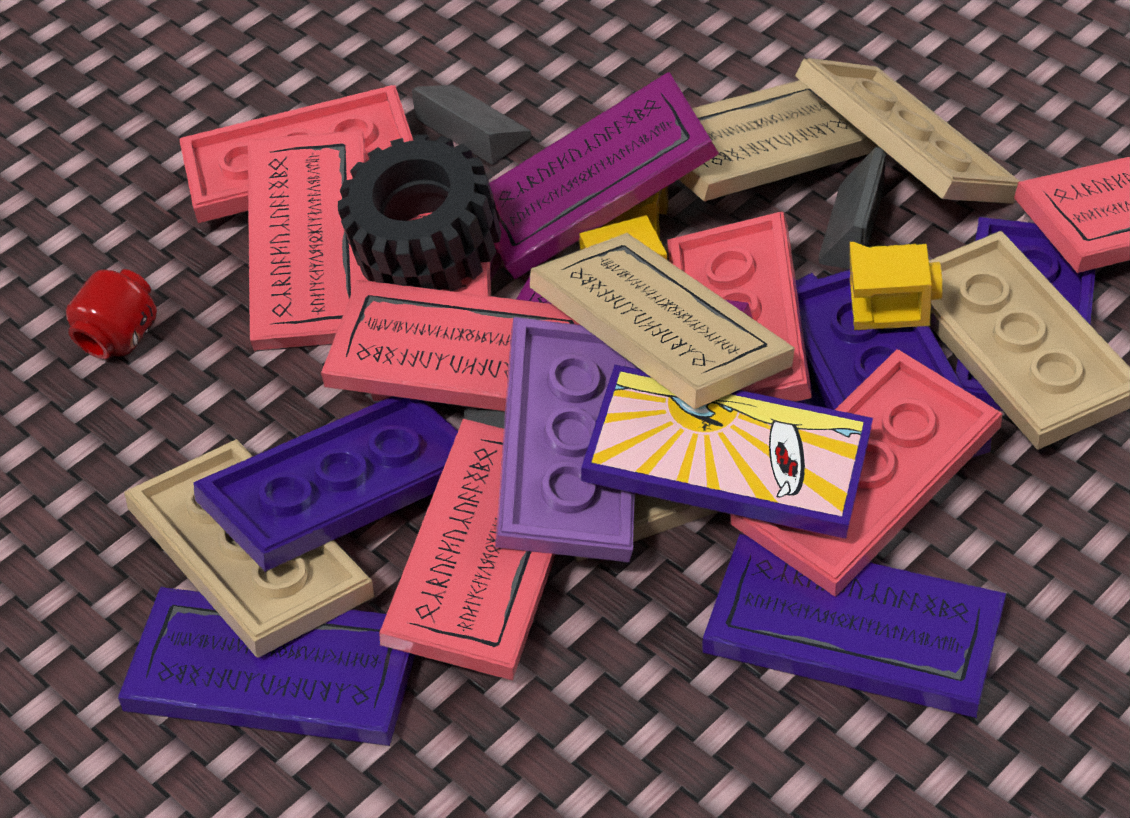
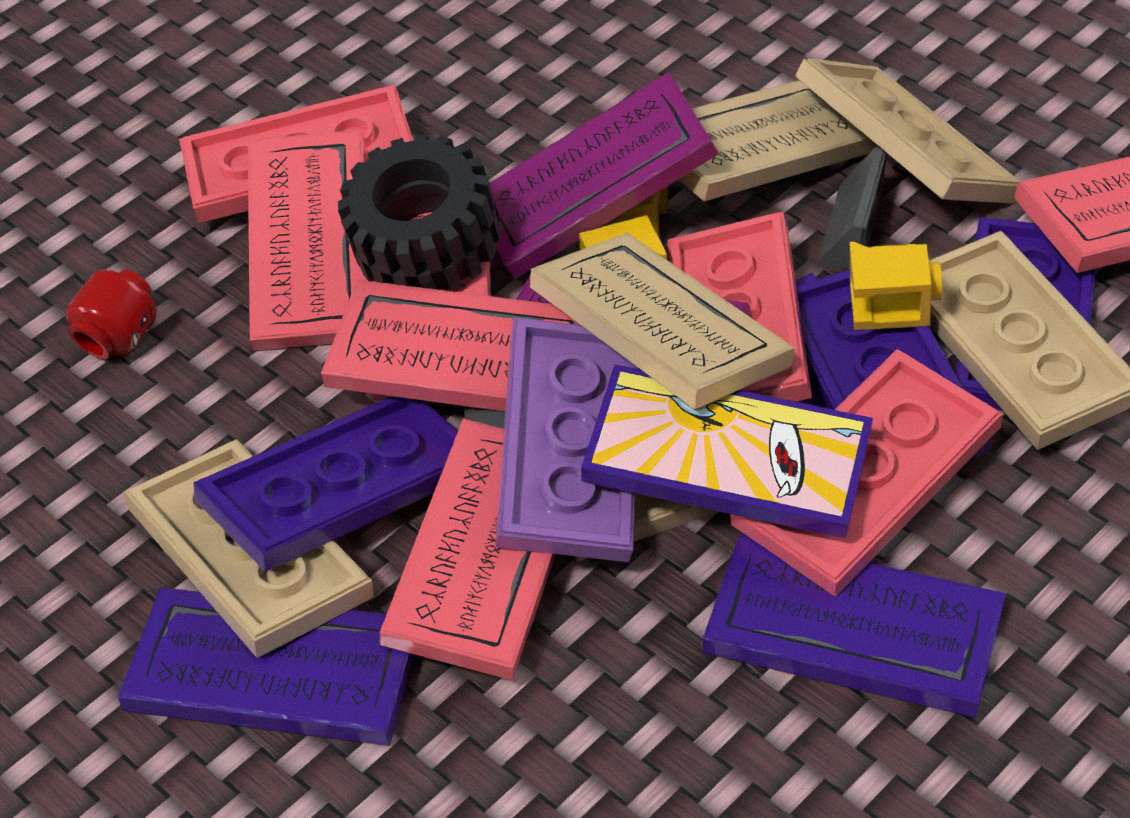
(468, 121): dark grey slope -> none

